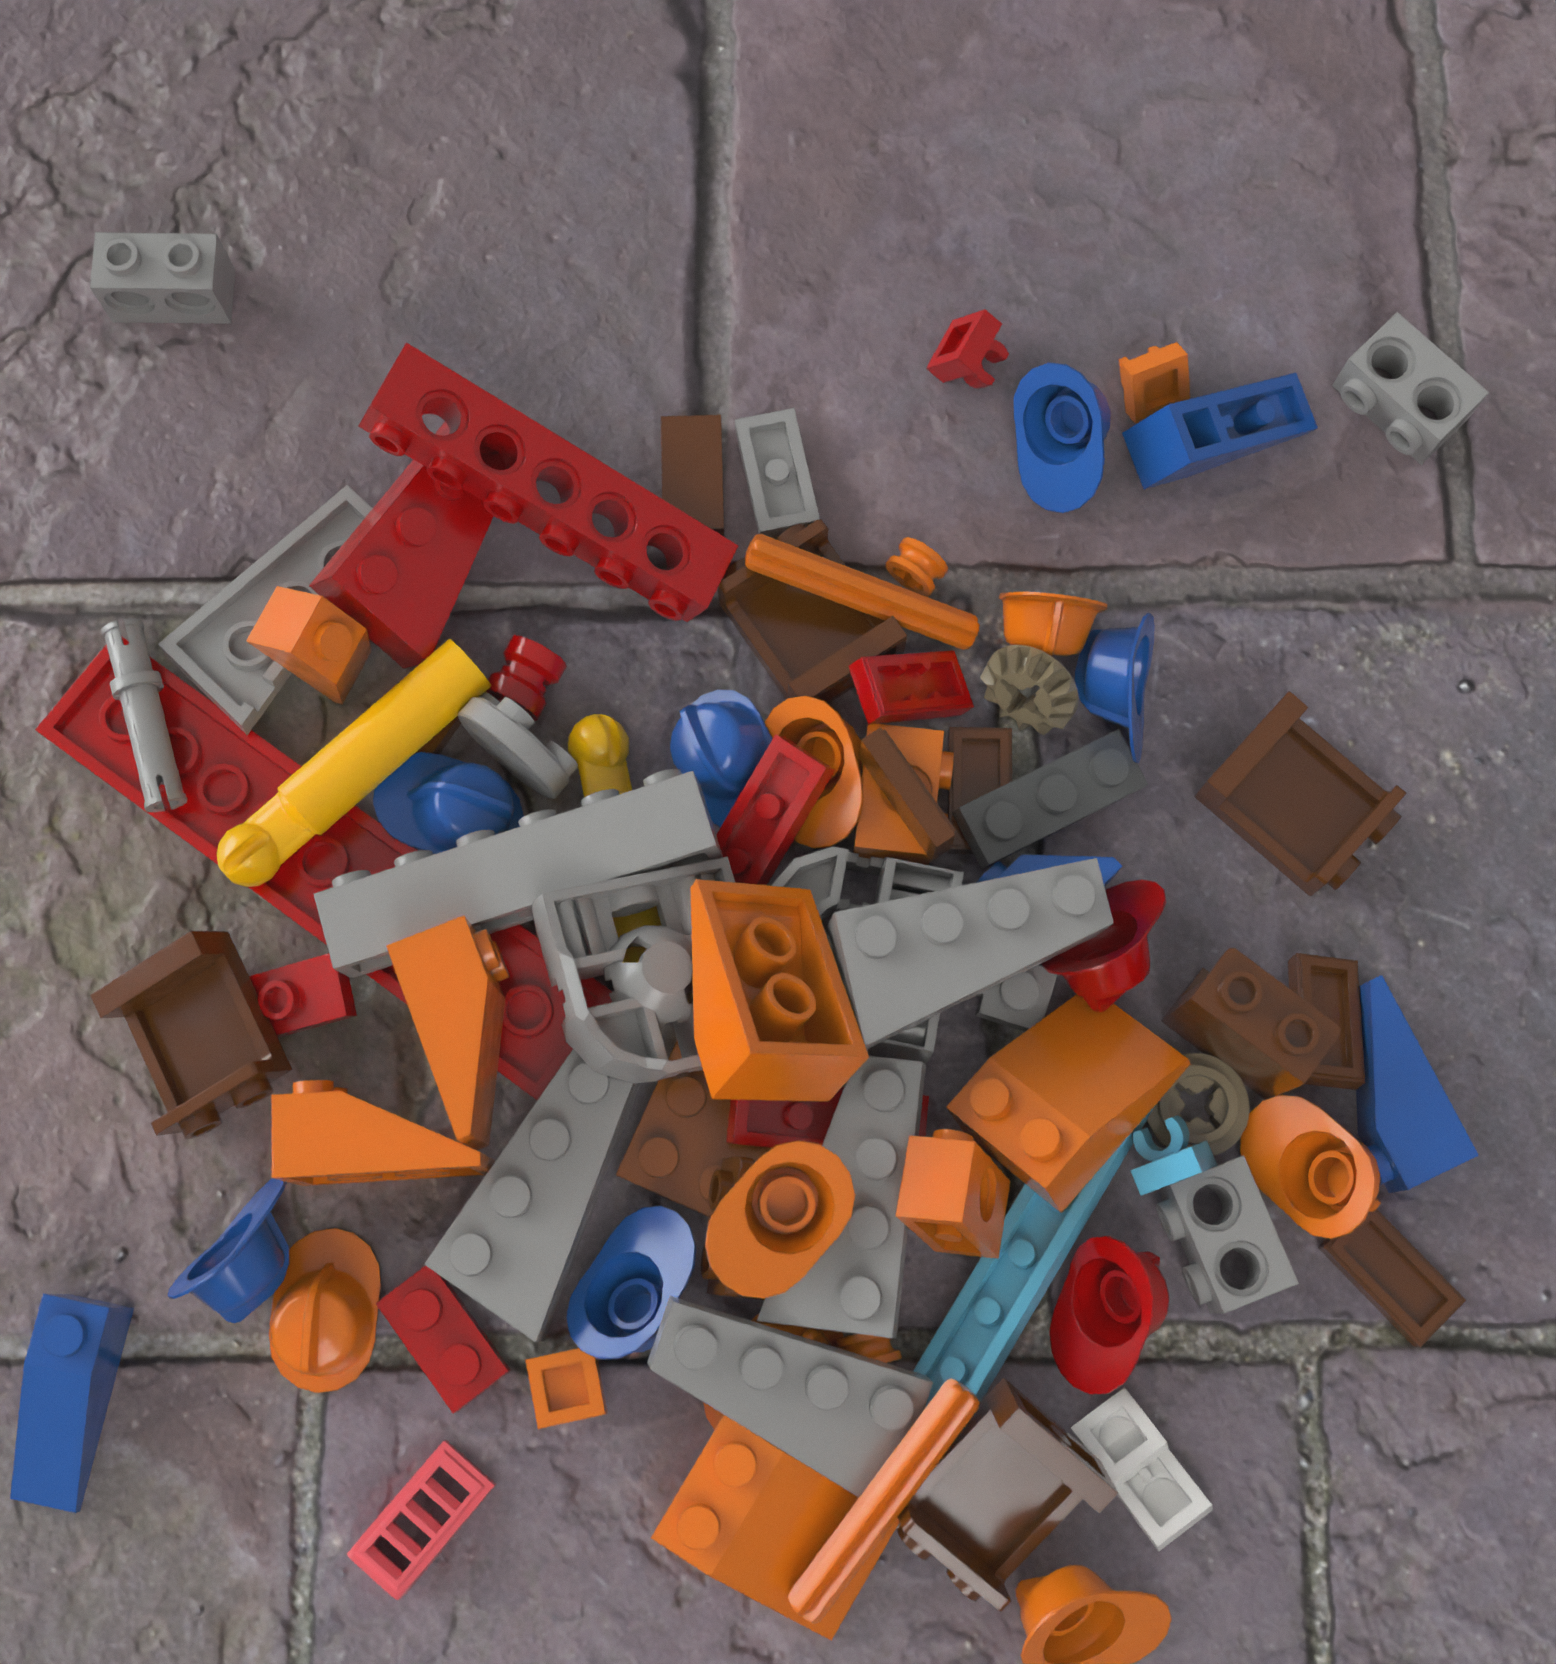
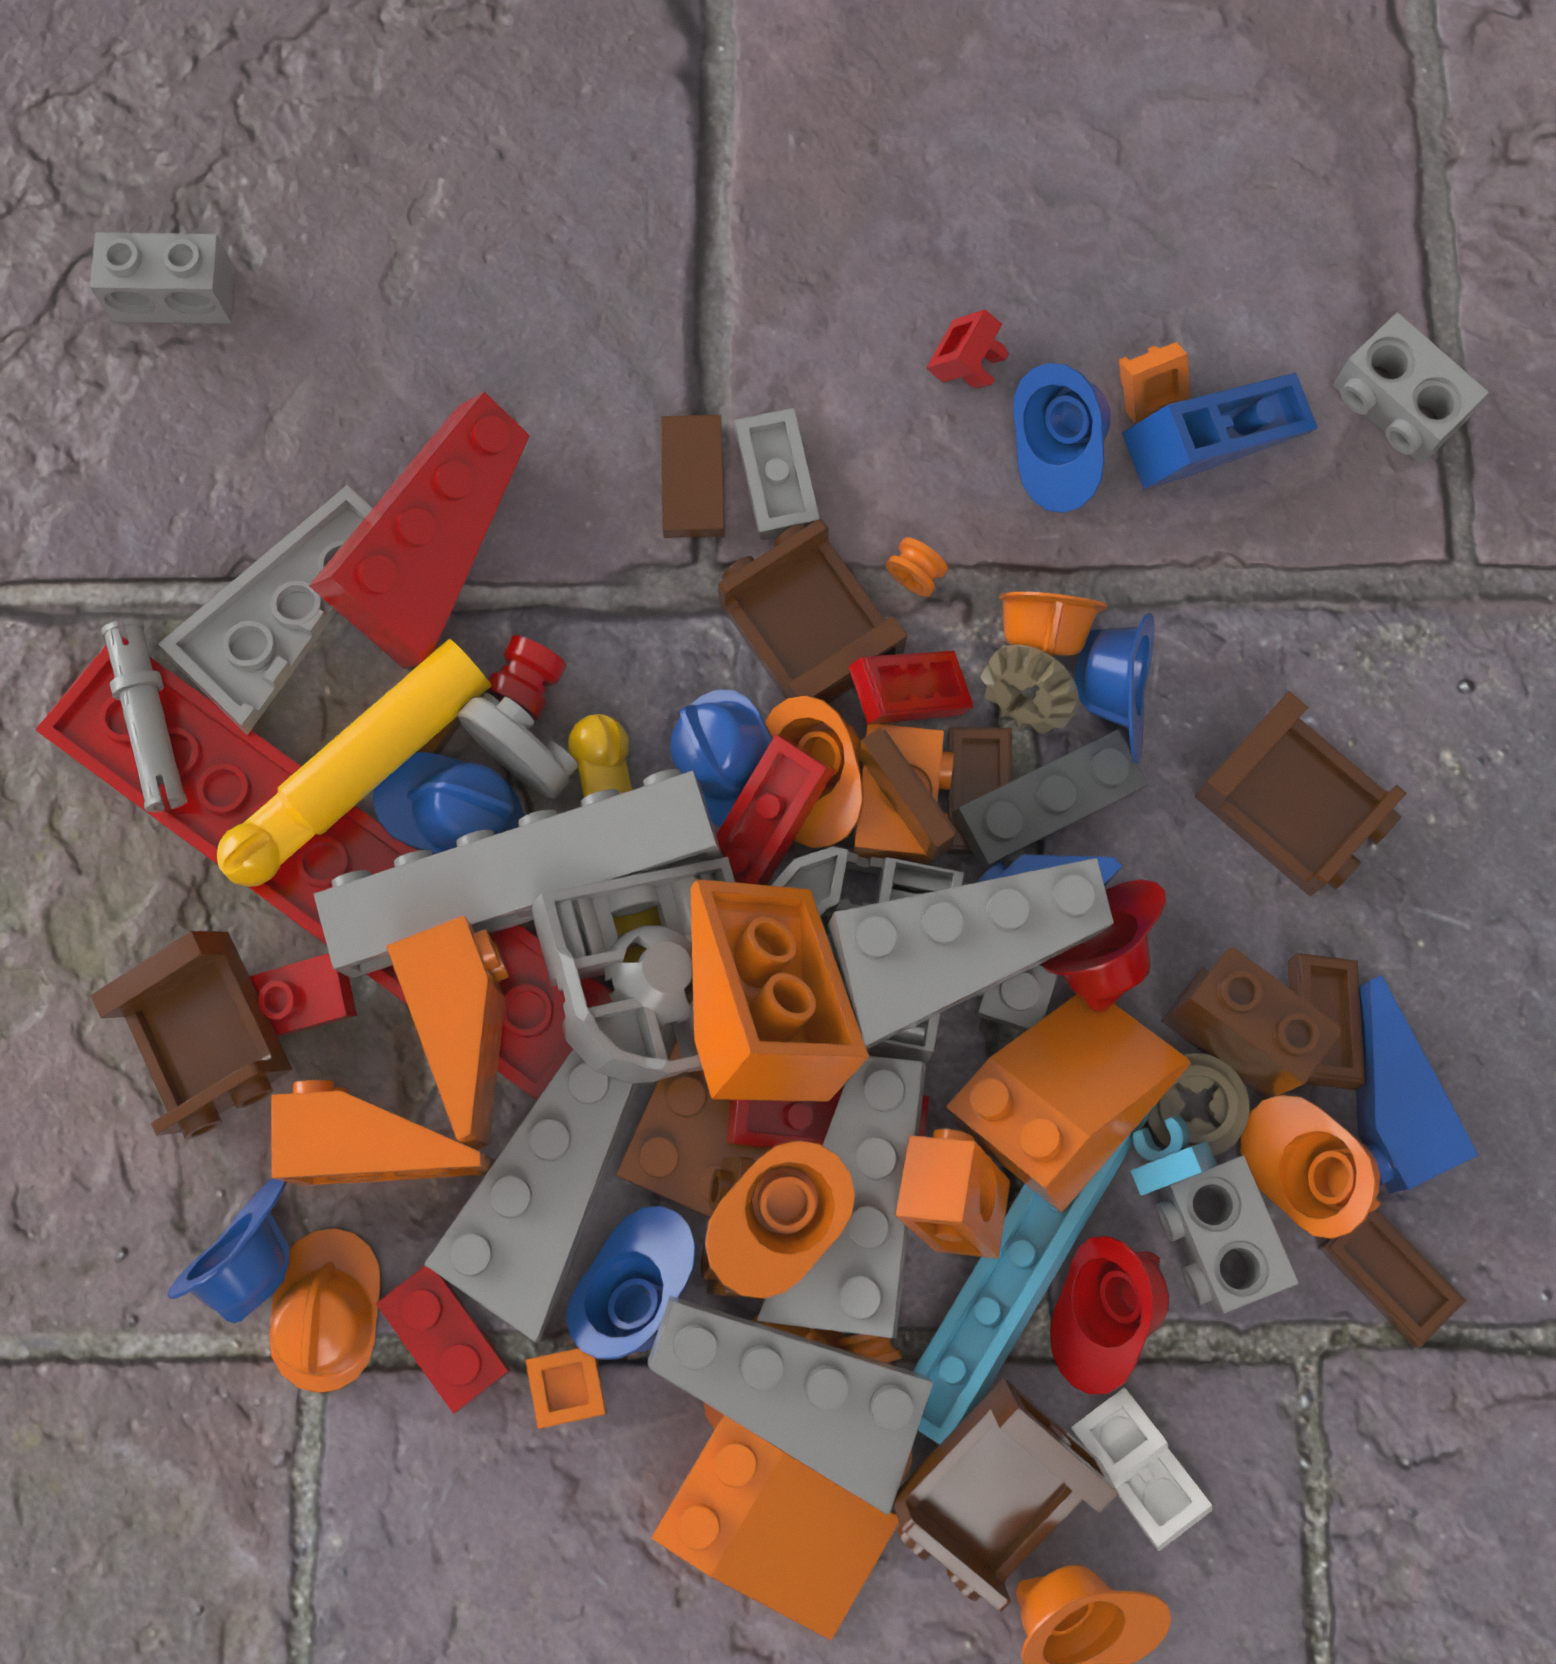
(66, 1397): blue slope -> none
(312, 641): orange slope -> none
(377, 1564): coral slope -> none
(533, 453): red brick -> none
(861, 591): orange axle -> none
(883, 1501): orange axle -> none

